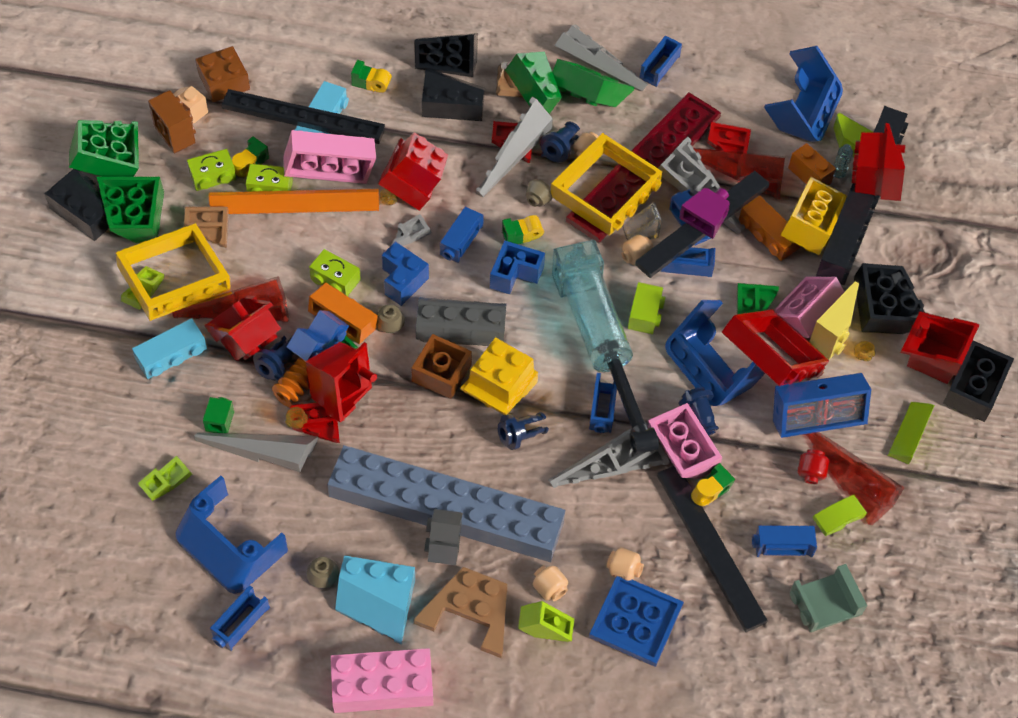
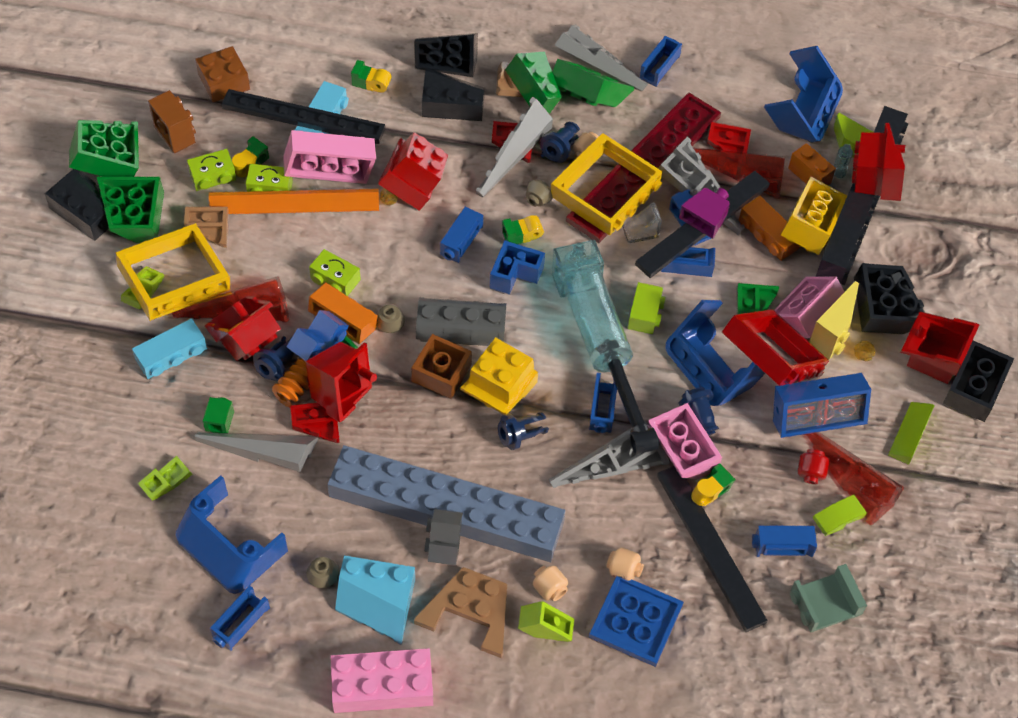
(193, 101): light nougat slope -> none
(296, 412): clear yellow plate -> none
(406, 273): blue brick -> none
(412, 230): light grey slope -> none
(635, 248): light nougat head -> none

